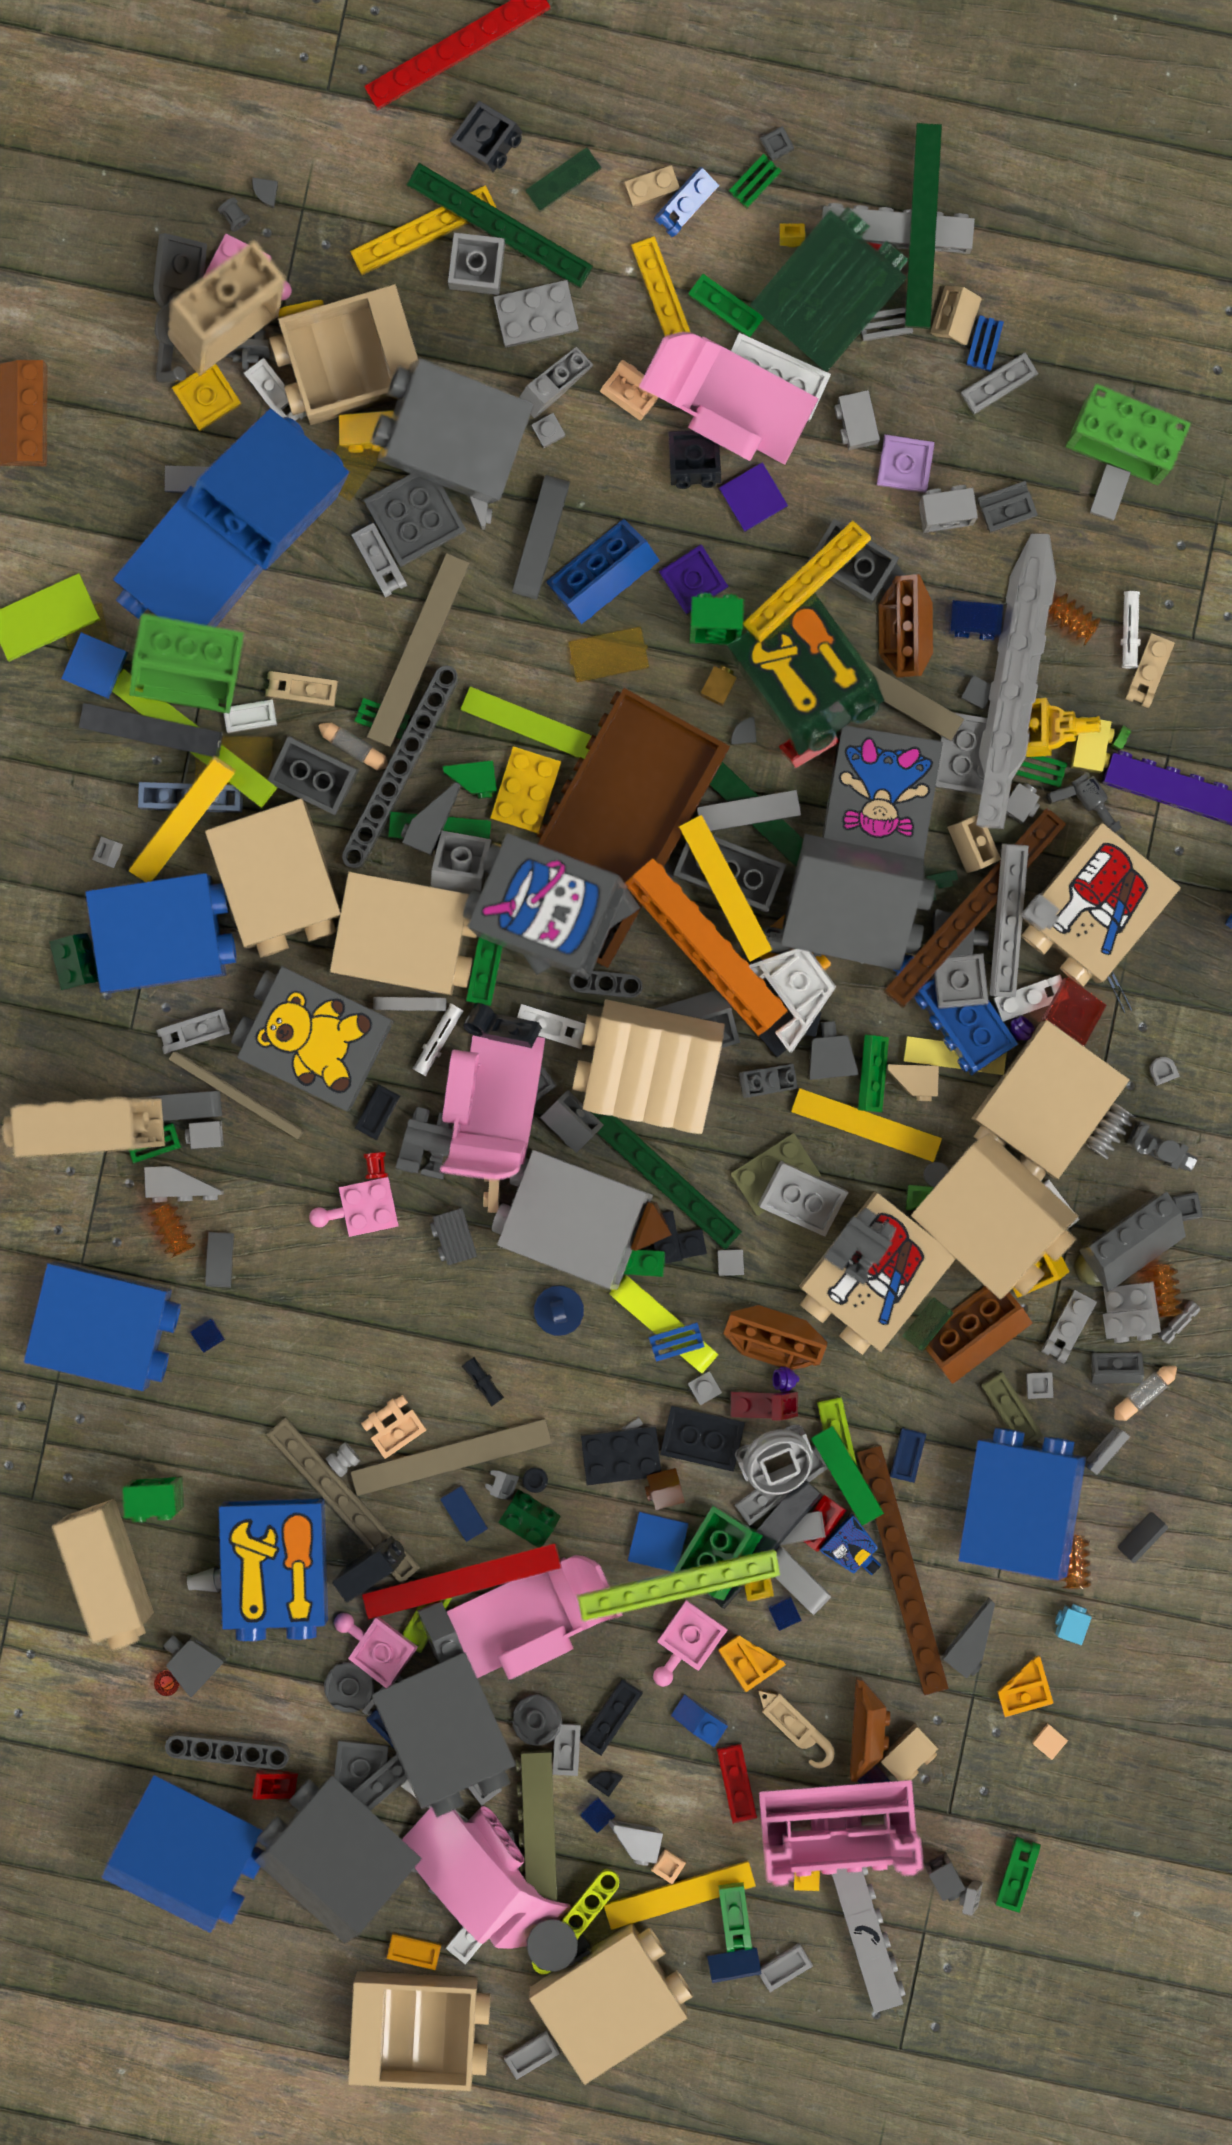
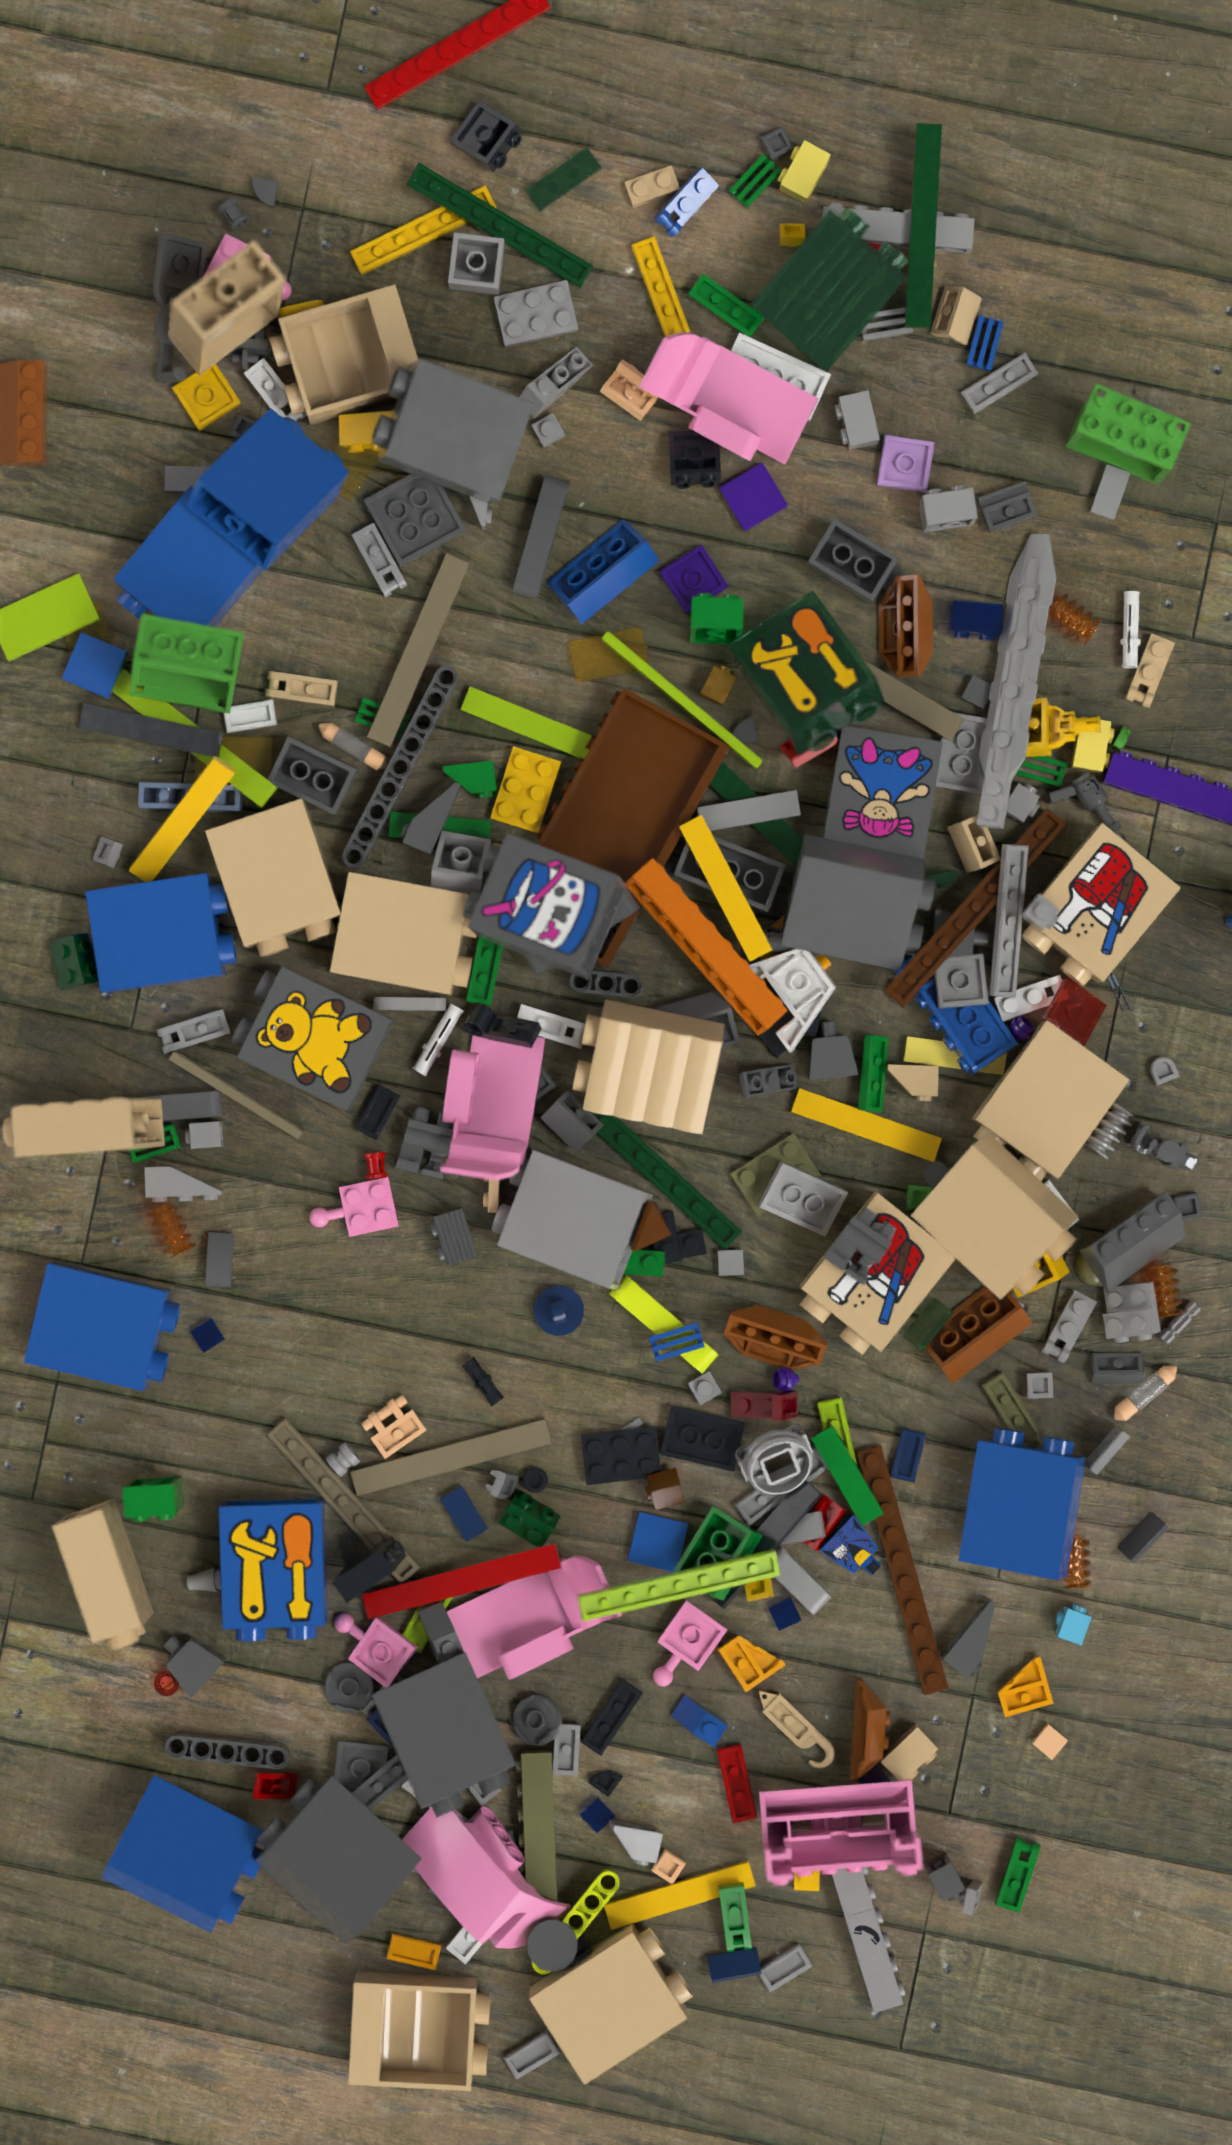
(241, 425): none -> dark grey tile
(681, 700): none -> lime tile
(804, 171): none -> light yellow brick
(806, 581): yellow tile -> none

